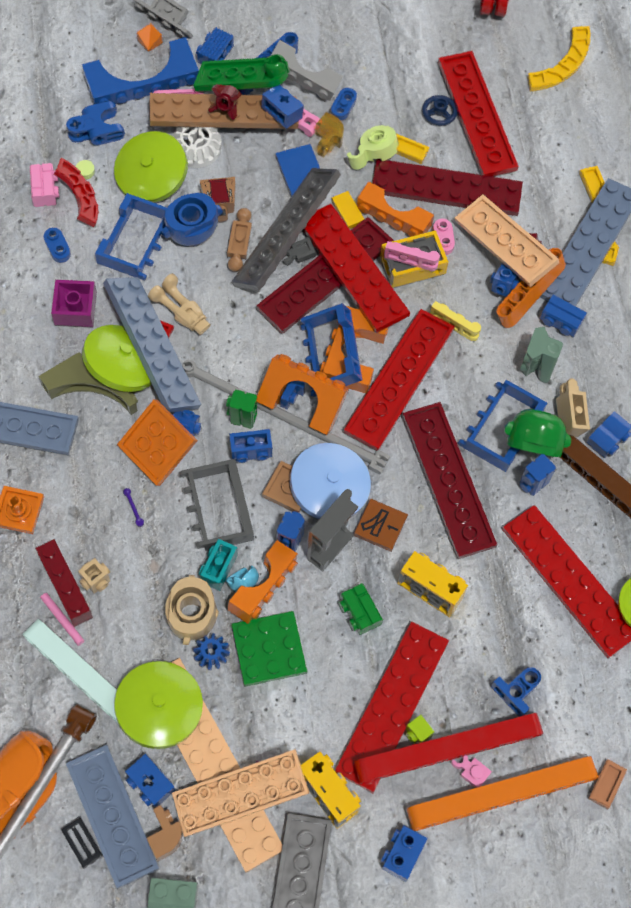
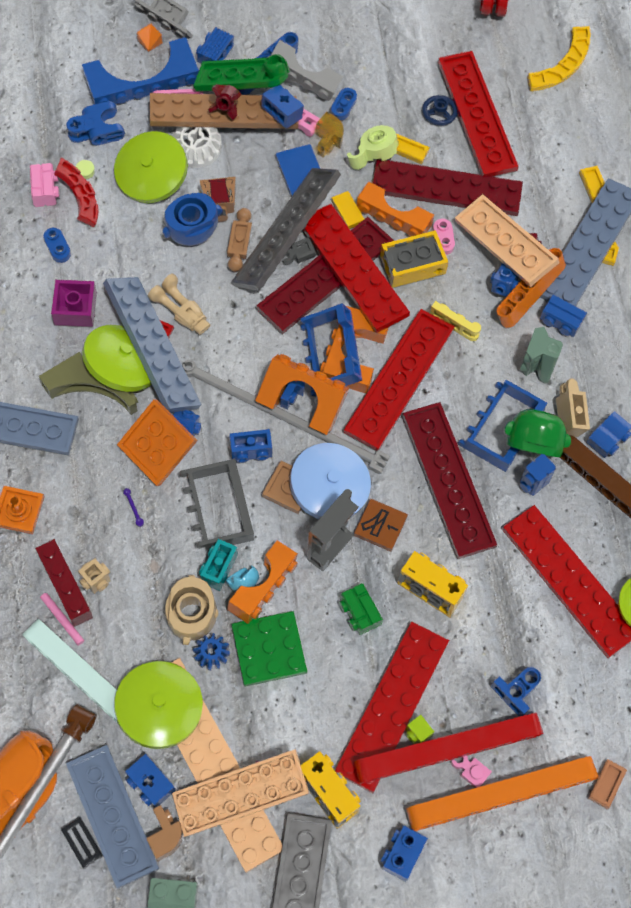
(103, 251): blue hinge -> none
(242, 408): green brick -> none
(291, 530): blue brick -> none
(412, 256): bright pink plate -> none

